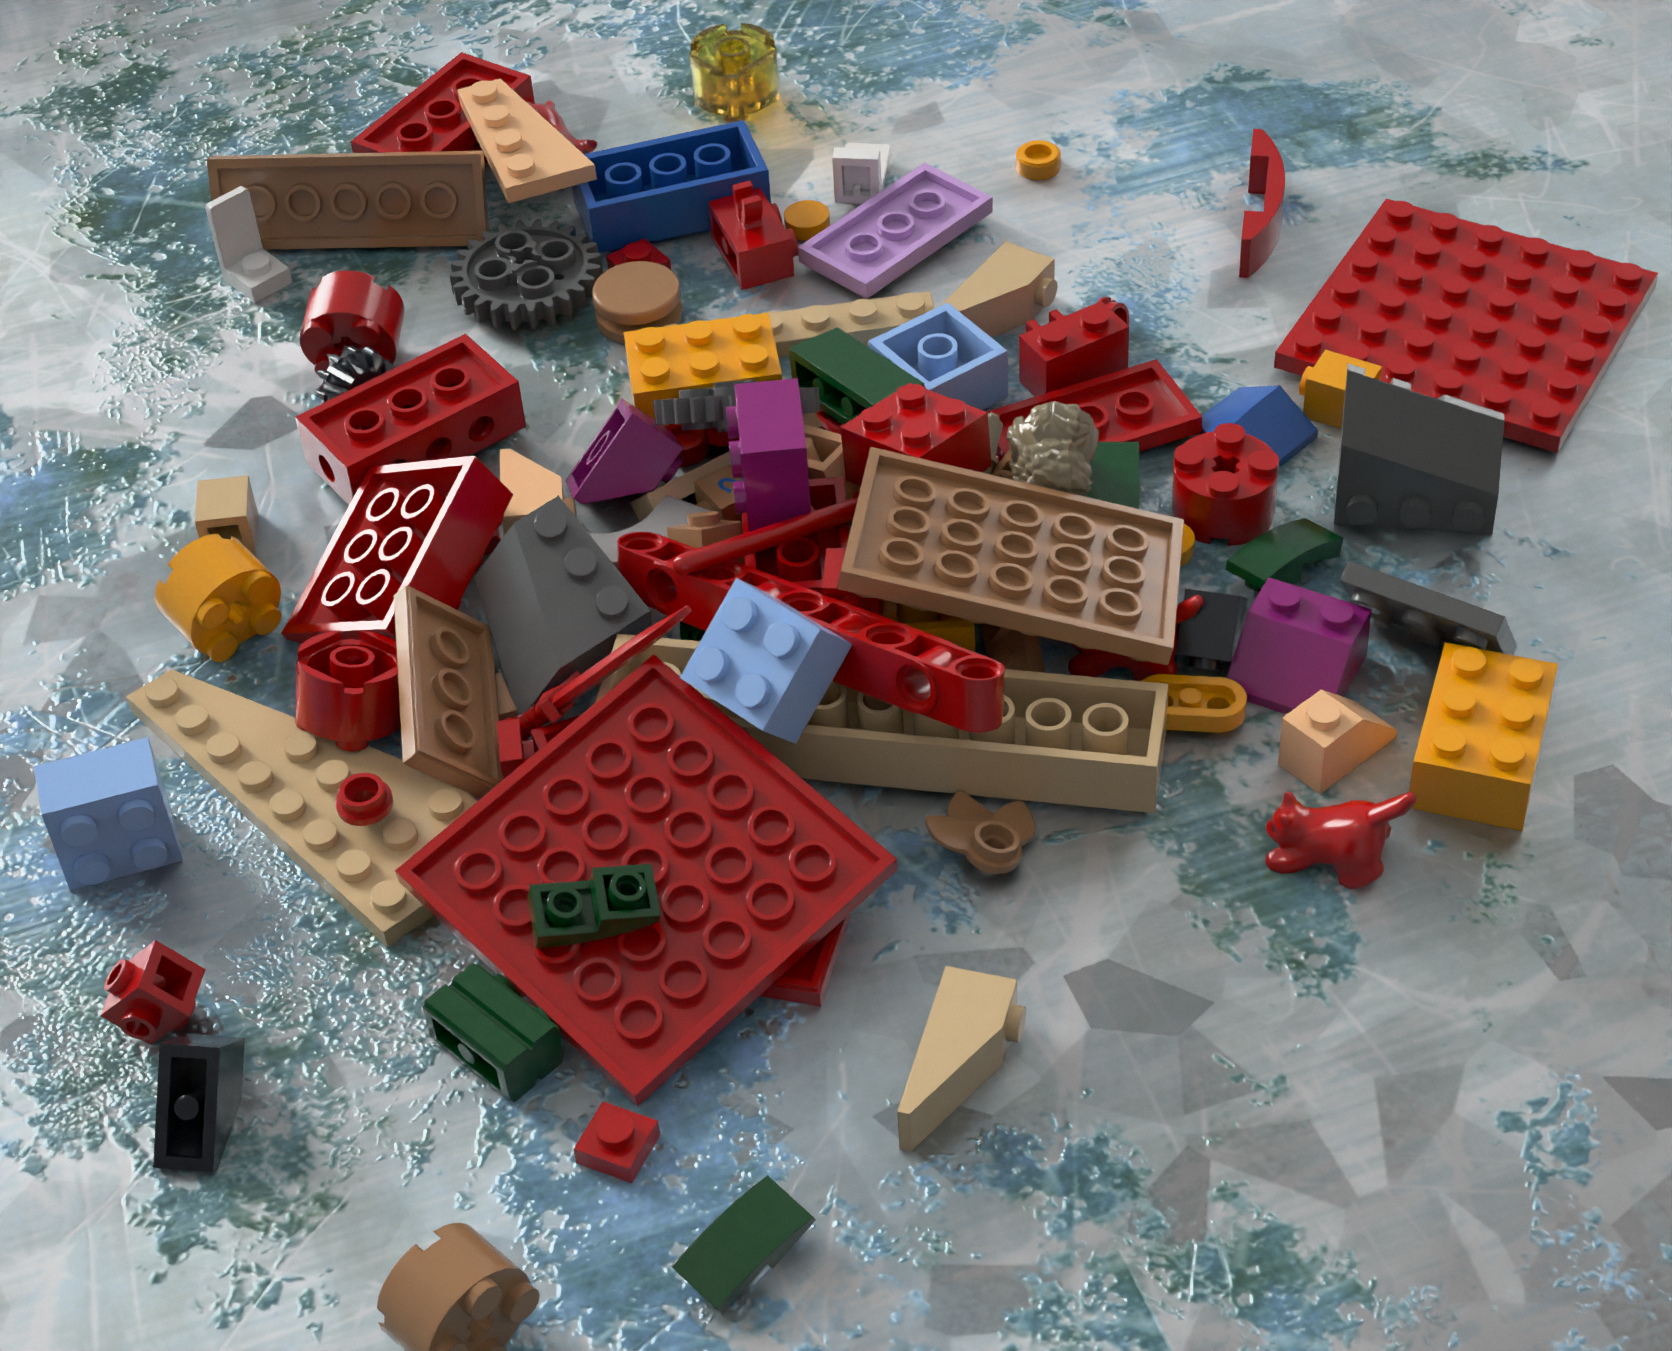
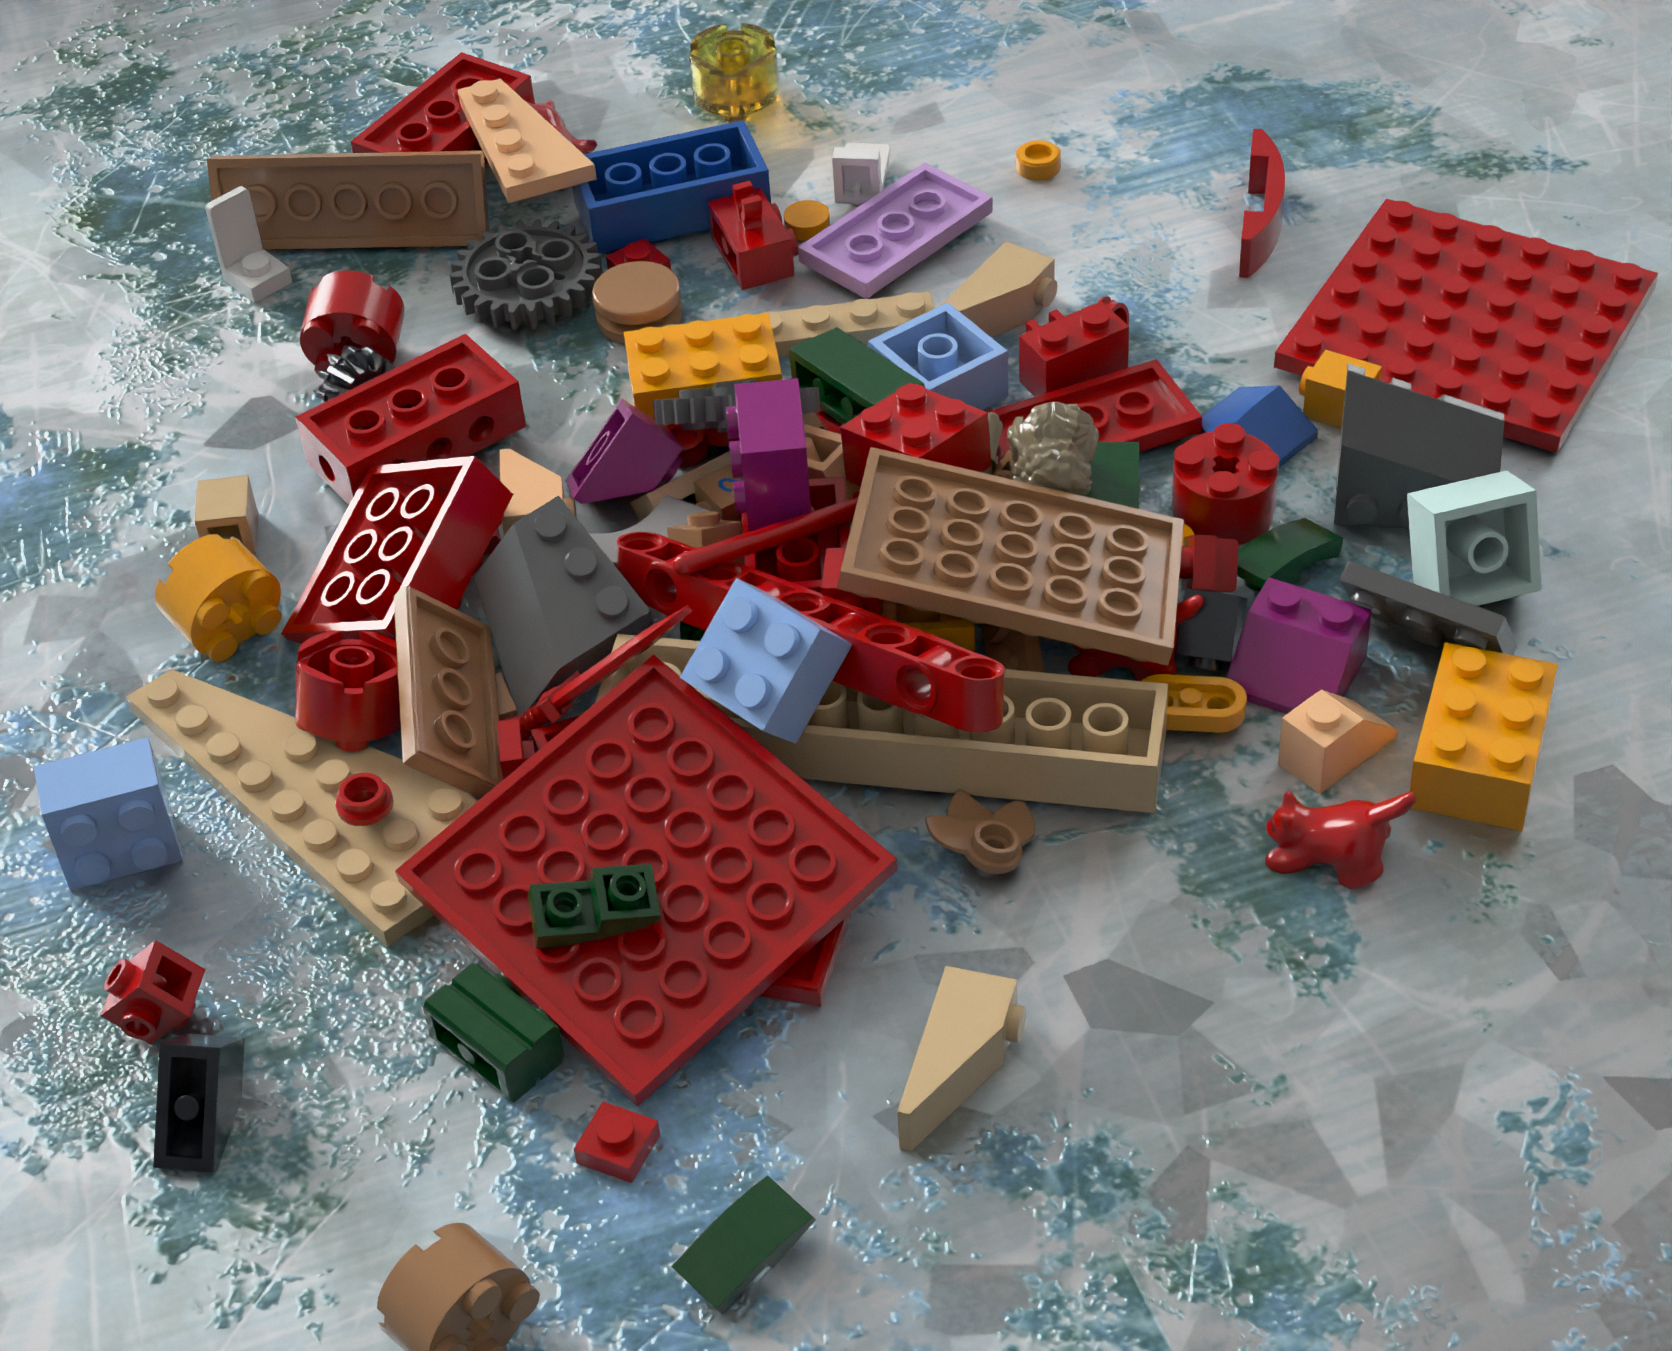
(1209, 563): none -> red bracket
(1476, 538): none -> light aqua brick

